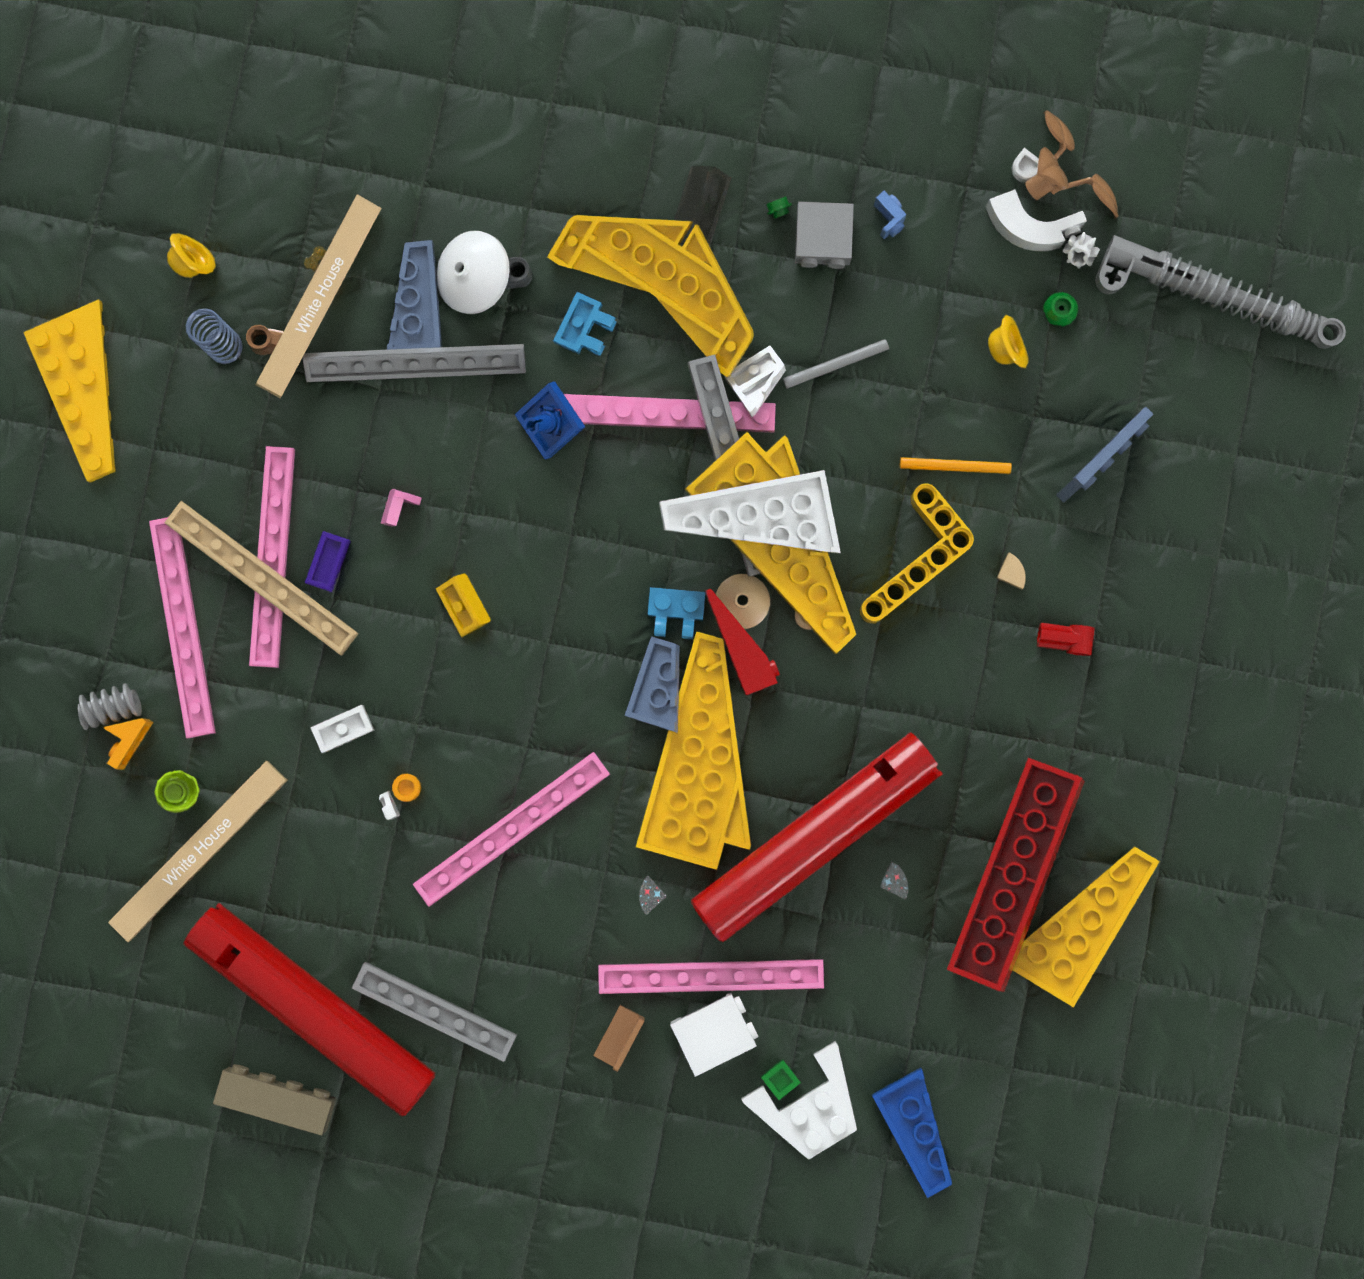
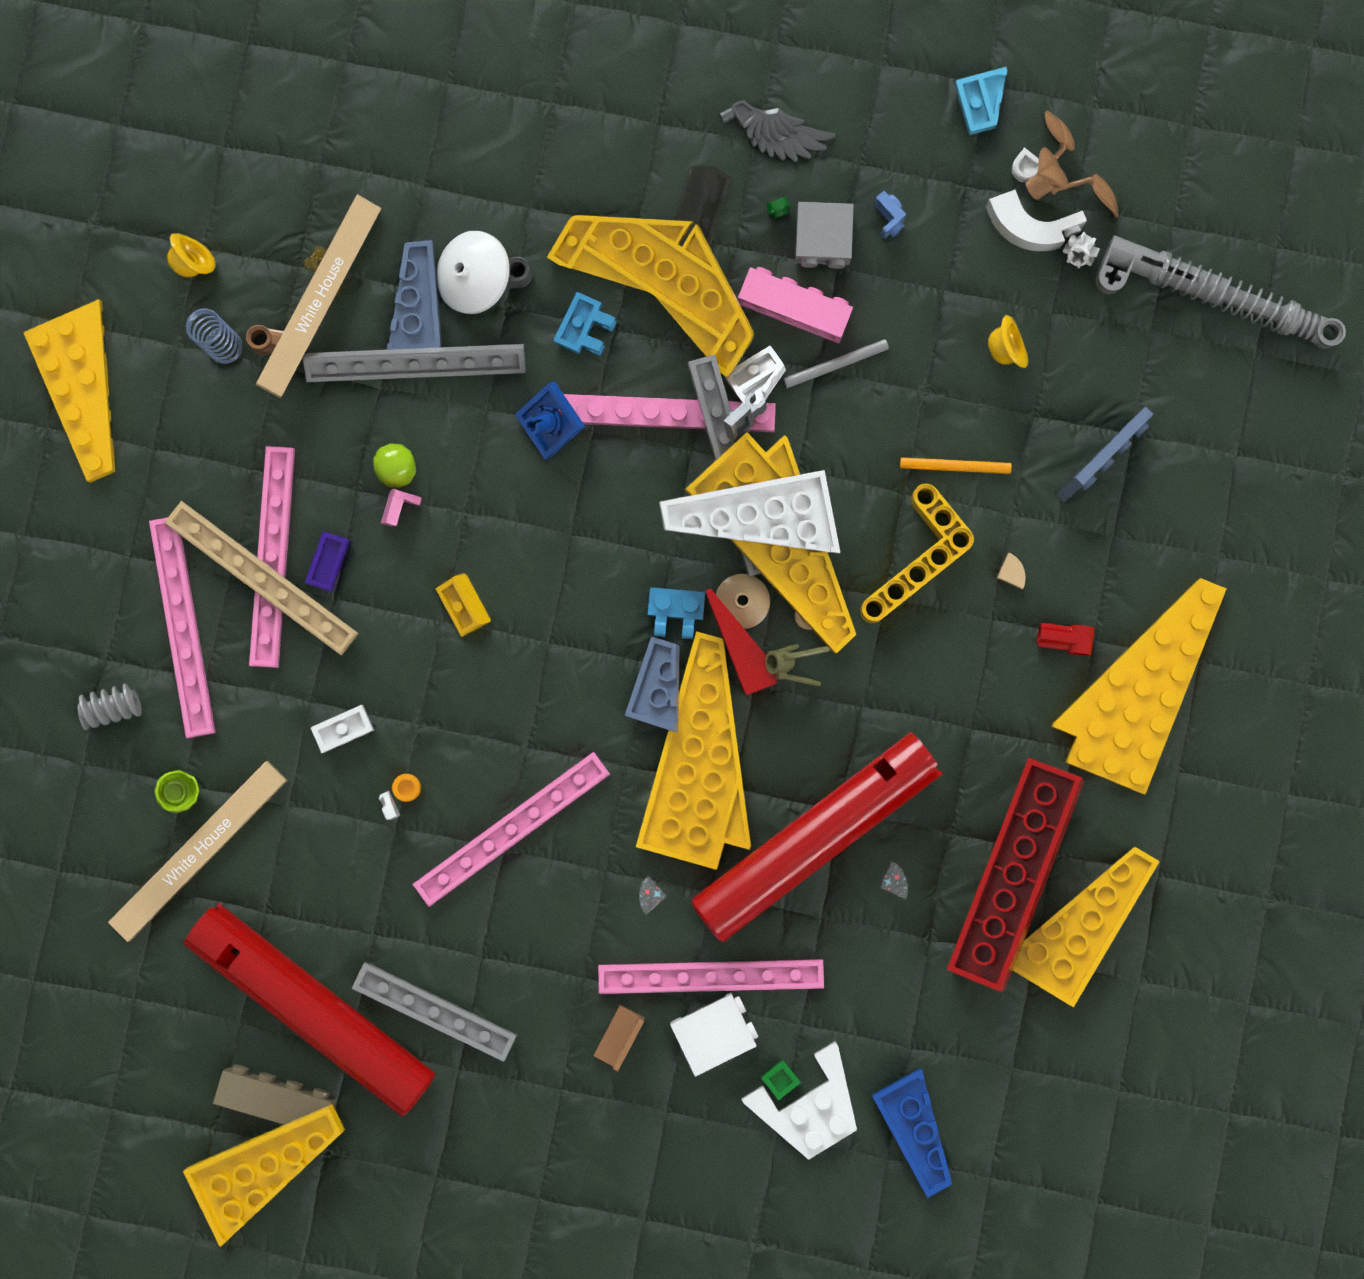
(131, 735): light orange slope -> none
(247, 1176): none -> yellow wing
(394, 465): none -> lime hair
(741, 419): none -> dark grey plate
(777, 131): none -> dark grey animal
(781, 662): none -> olive plant
(794, 304): none -> bright pink brick
(981, 99): none -> medium azure wing
(1052, 311): green plate -> none
(1133, 705): none -> yellow wing

